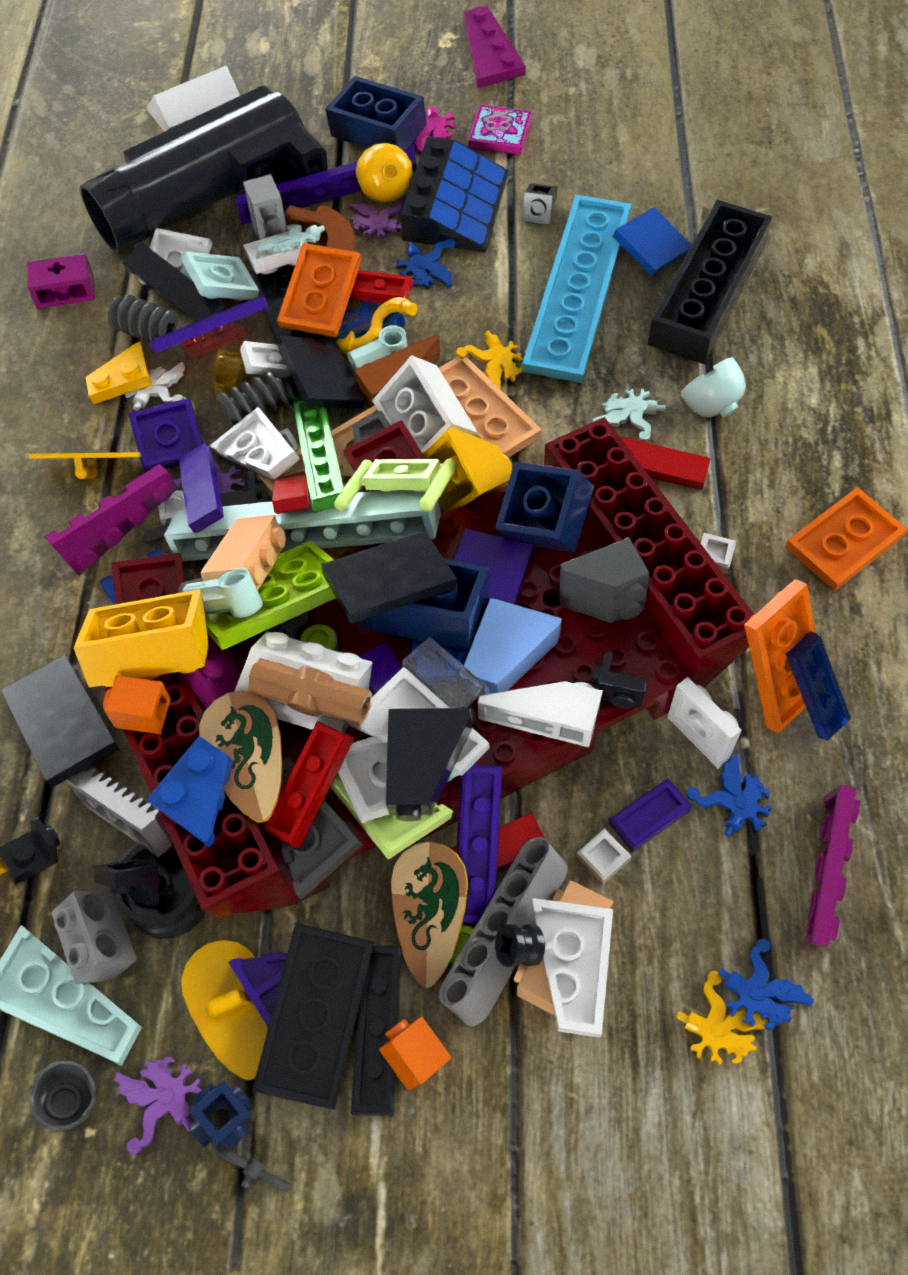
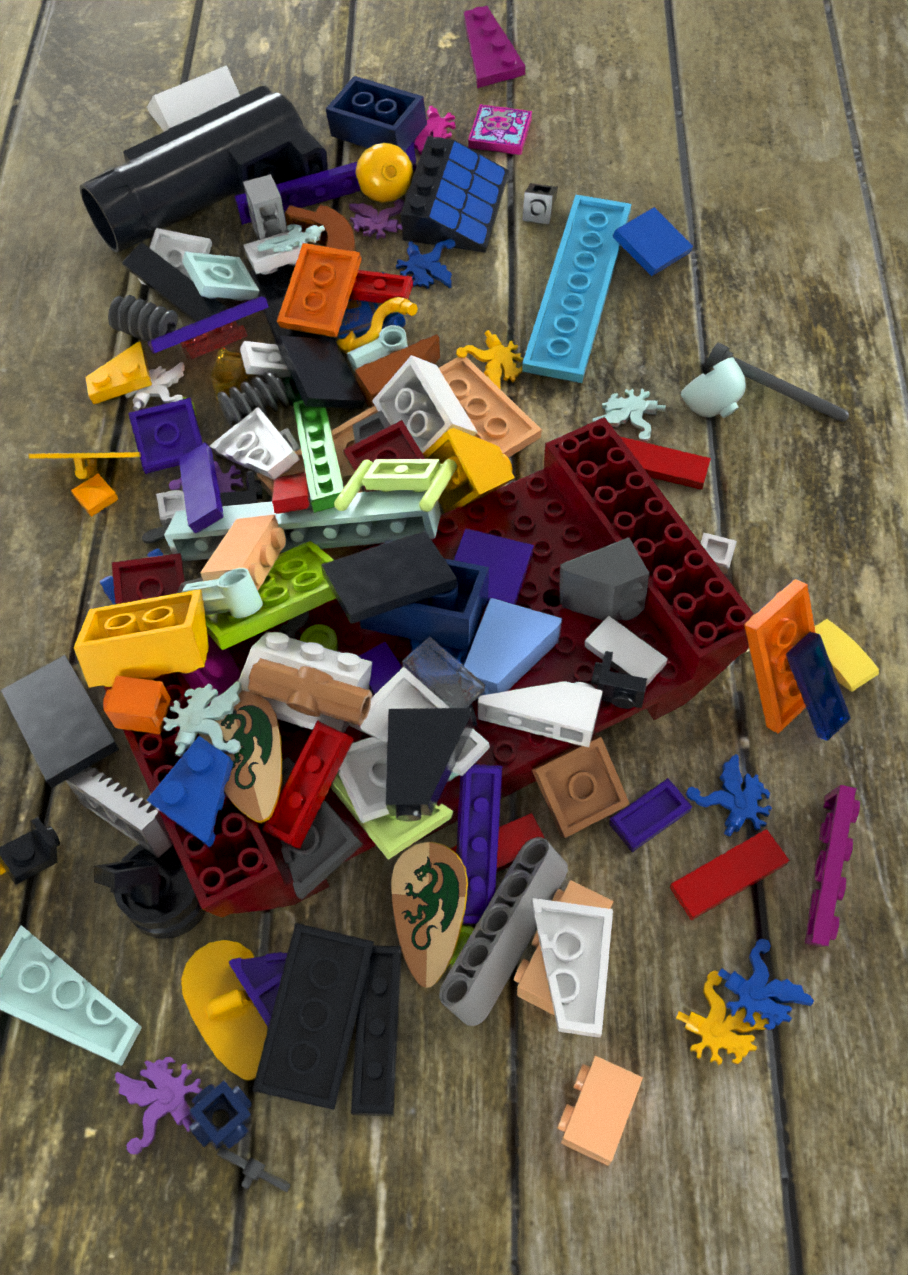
(60, 281): magenta brick -> none
(62, 1096): dark grey hair -> none
(93, 936): light grey brick -> none
(94, 495): none -> light orange tile
(105, 527): magenta wing -> none
(201, 719): none -> light aqua piece
(414, 1052): orange brick -> none
(519, 945): black wheel -> none
(545, 506): dark blue brick -> none
(580, 786): none -> medium nougat plate
(600, 1111): none -> light nougat brick
(603, 856): white tile -> none
(630, 653): none -> white tile
(704, 722): white plate -> none
(709, 281): black brick -> none
(721, 352): none -> dark grey piece
(729, 874): none -> red tile
(846, 538): orange plate -> none
(847, 658): none -> light yellow slope

